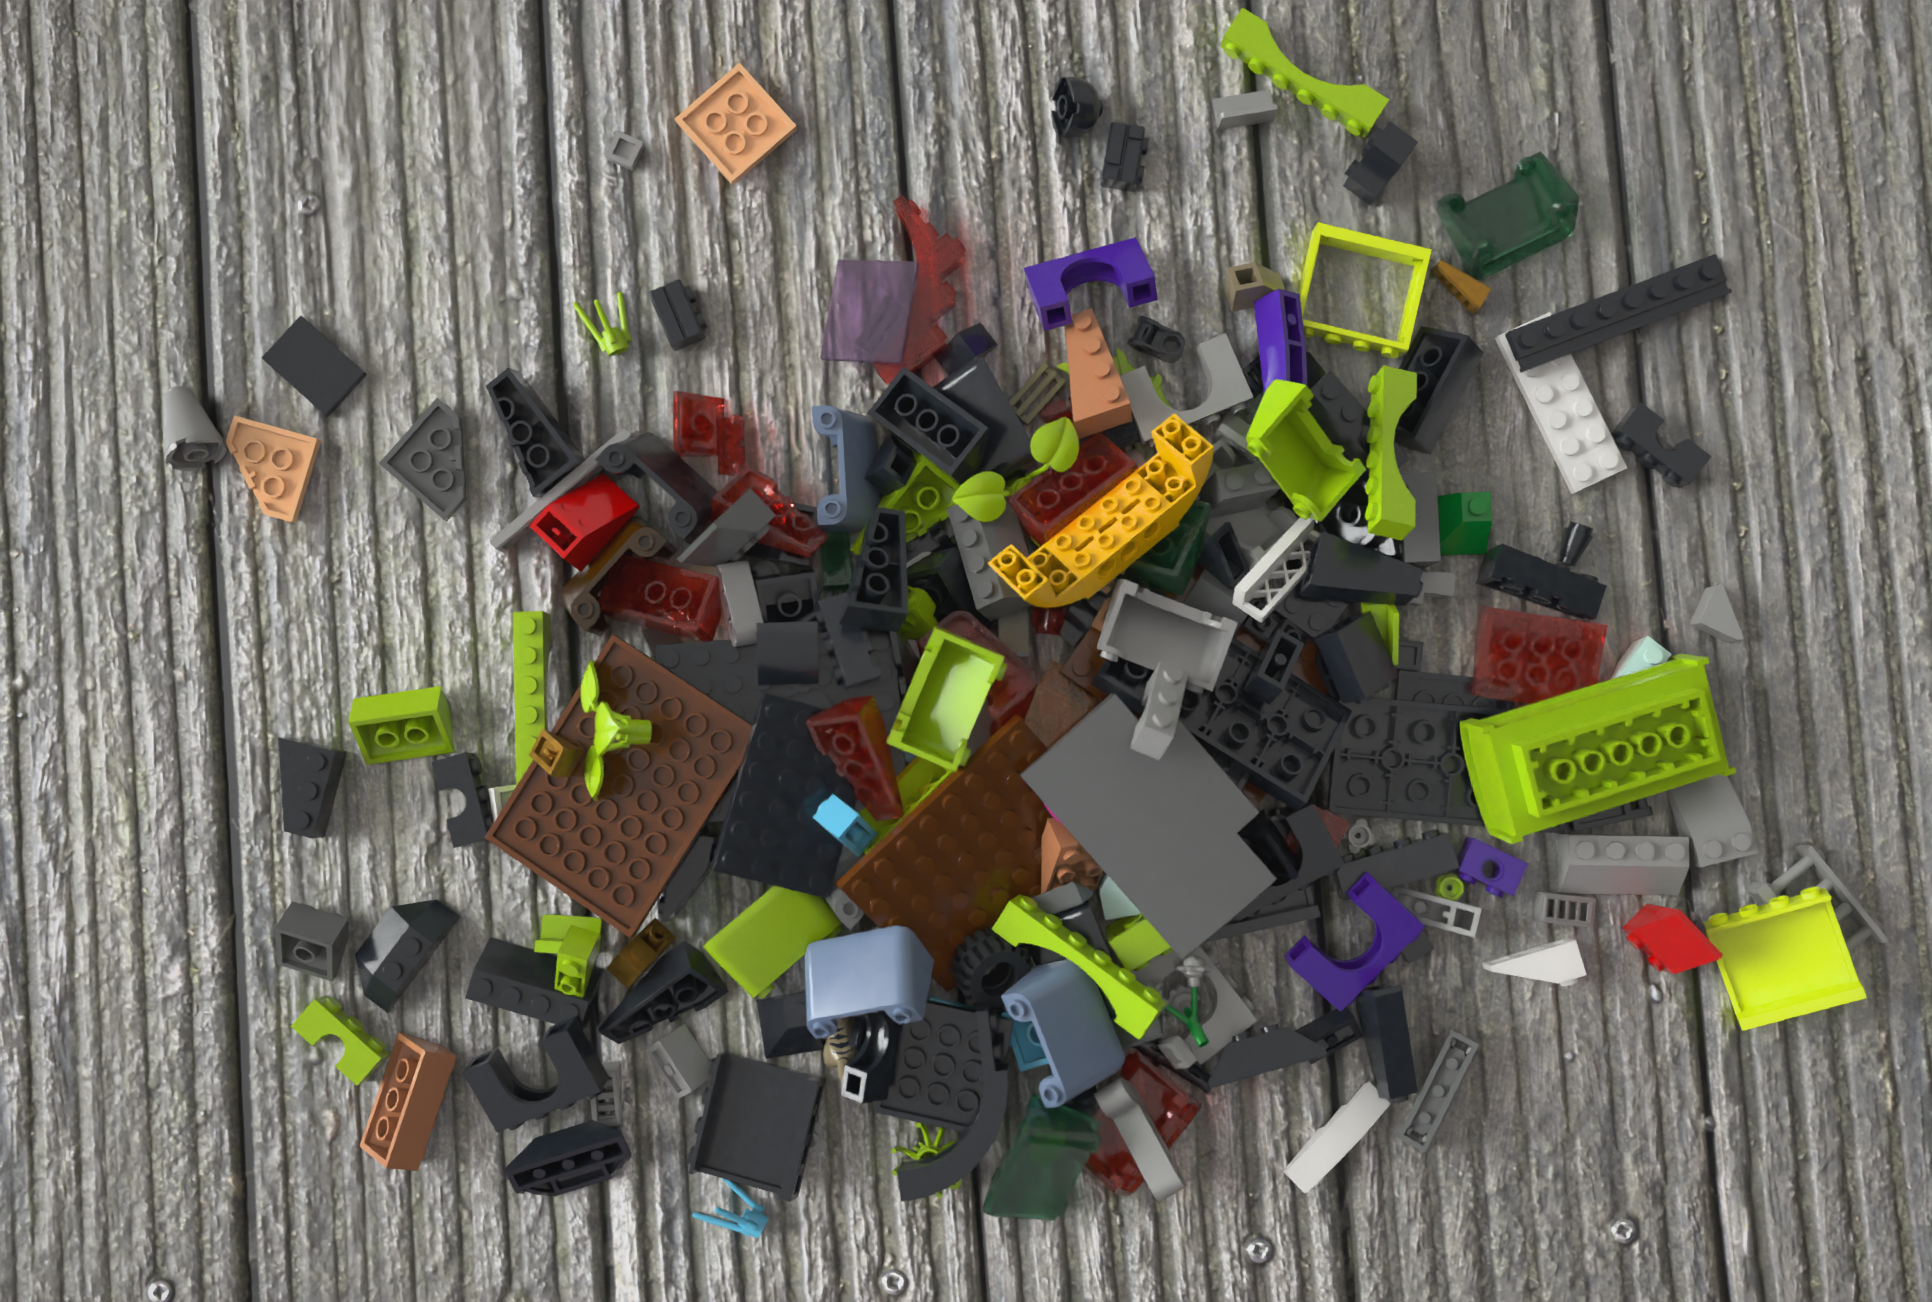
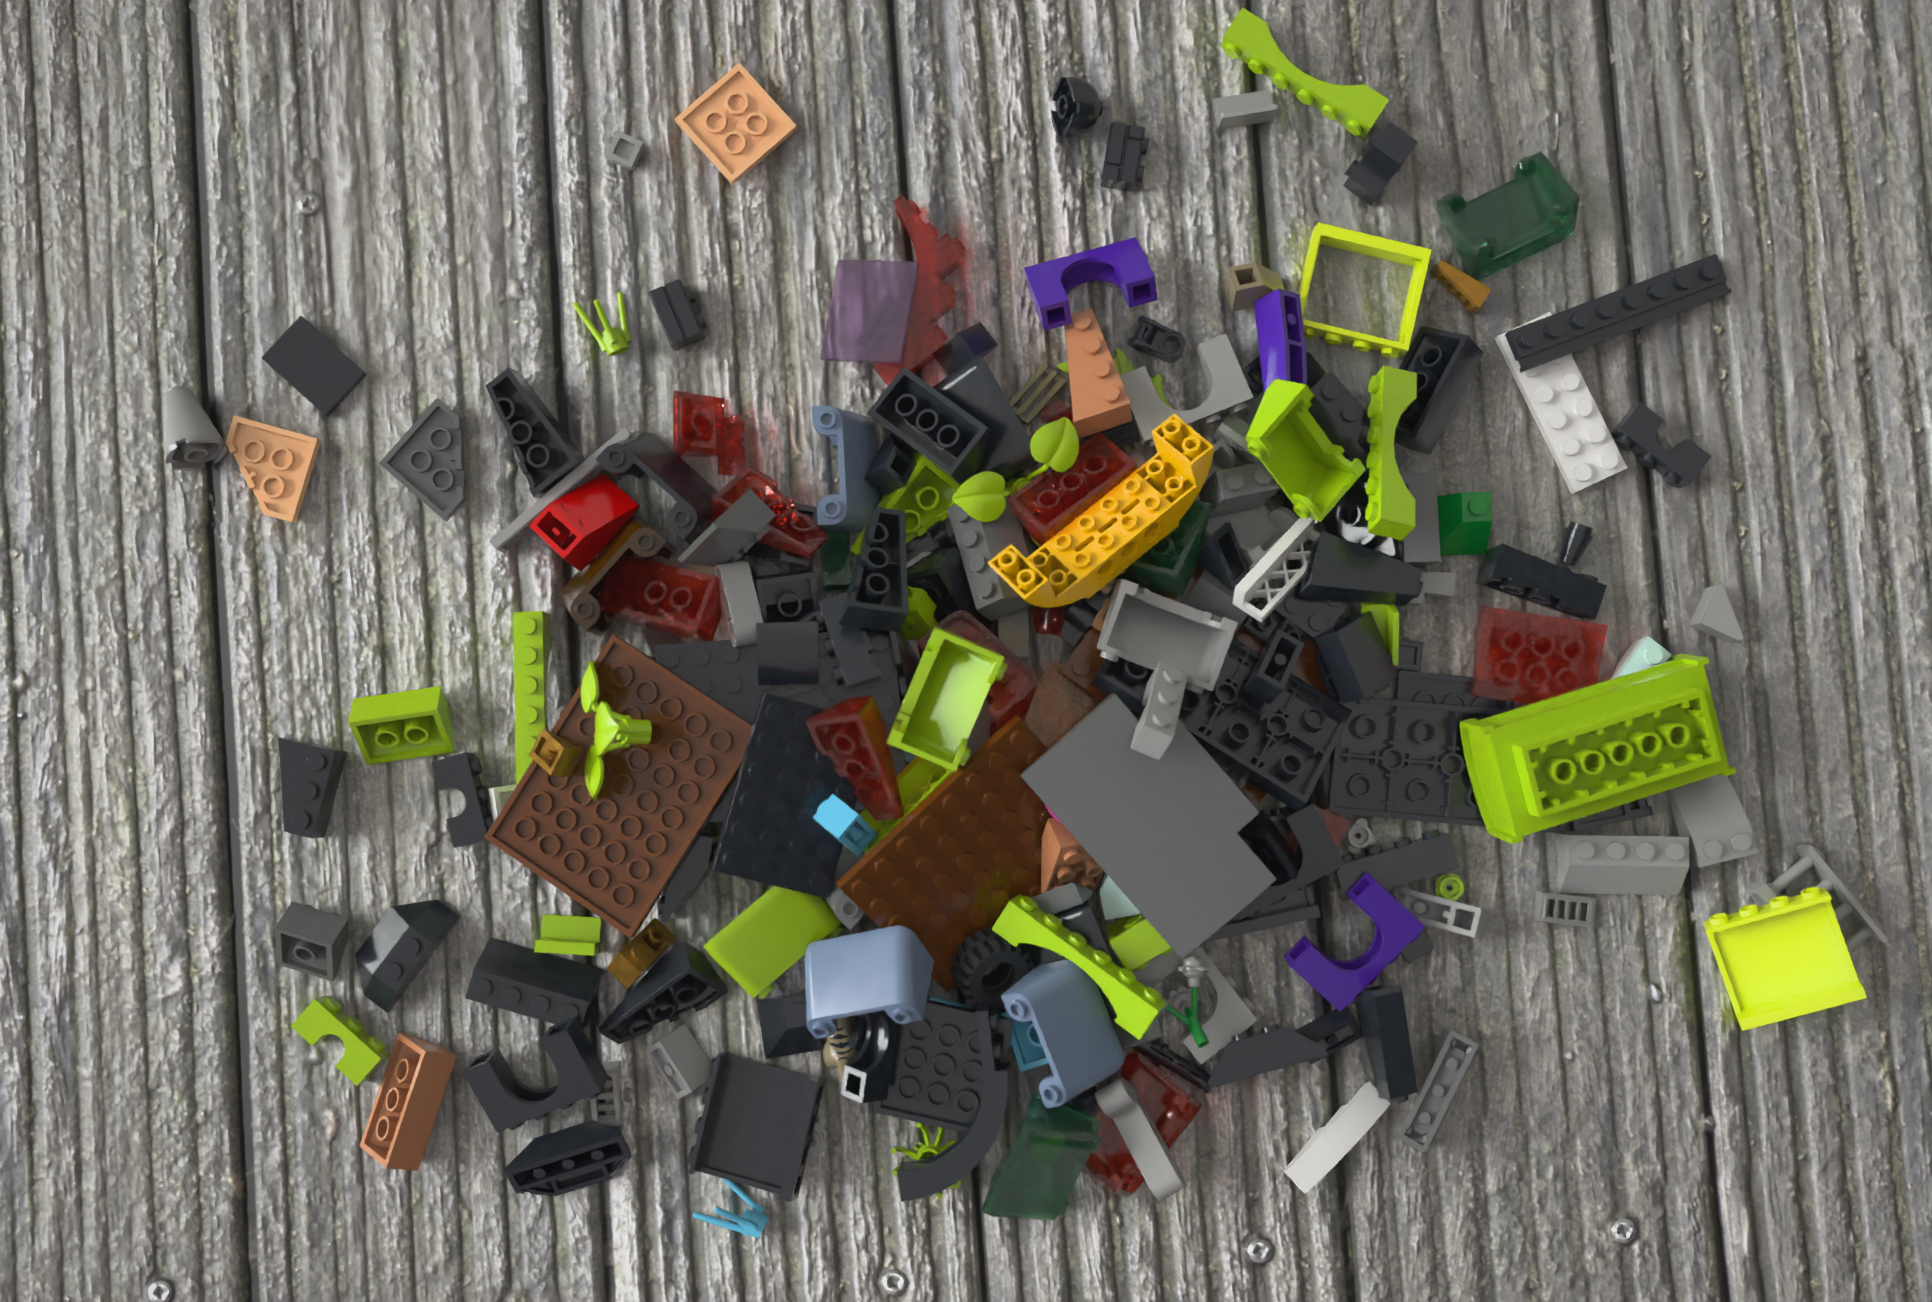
(576, 961): lime slope -> none
(1177, 1052): light grey plate -> none
(1507, 869): dark purple brick -> none
(1549, 962): white slope -> none
(1669, 939): red slope -> none

